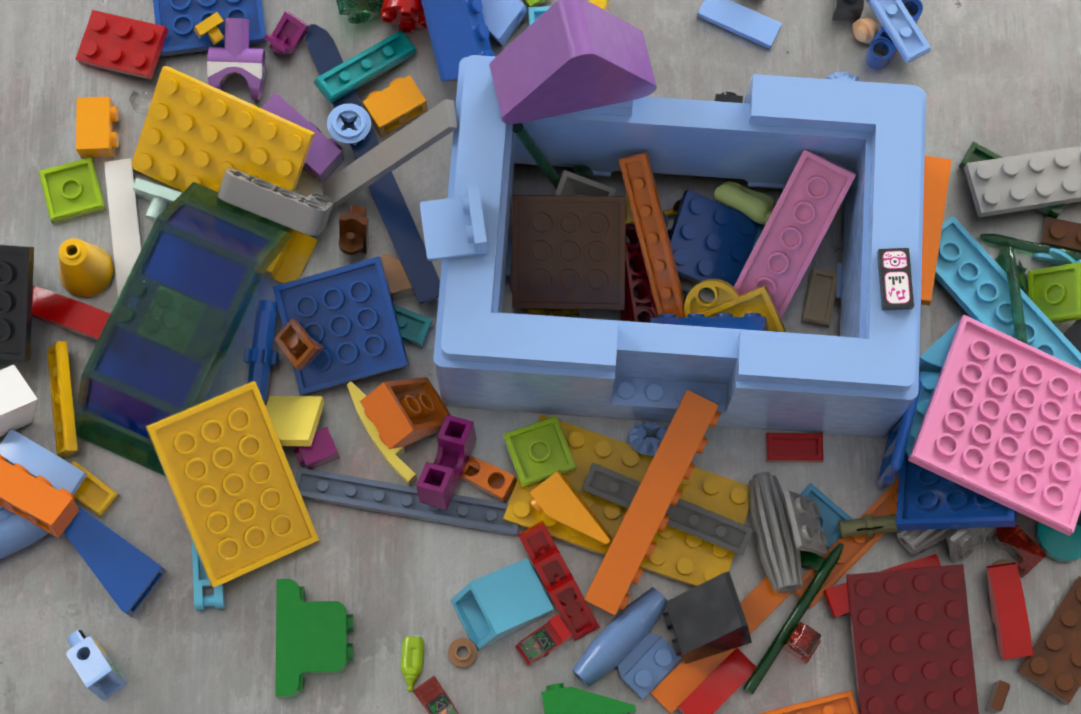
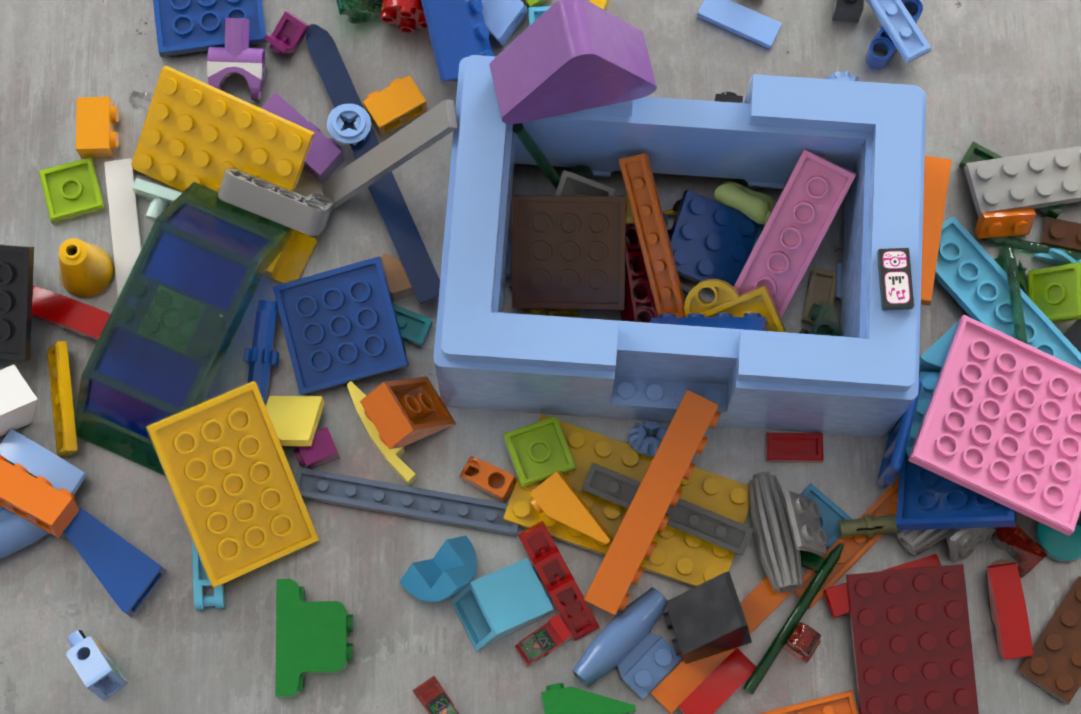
(95, 493): yellow tile -> none
(122, 44): red plate -> none
(210, 27): yellow tile -> none
(298, 345): dark orange slope -> none
(354, 231): reddish brown hips -> none
(365, 66): teal tile -> none
(412, 660): lime piece -> none
(441, 478): magenta arch -> none
(444, 574): none -> dark azure brick
(454, 226): light blue bracket -> none
(466, 661): medium nougat plate -> none
(819, 315): none -> plate
(865, 30): light nougat plate -> none
(997, 697): reddish brown tile -> none
(1005, 223): none -> orange plate

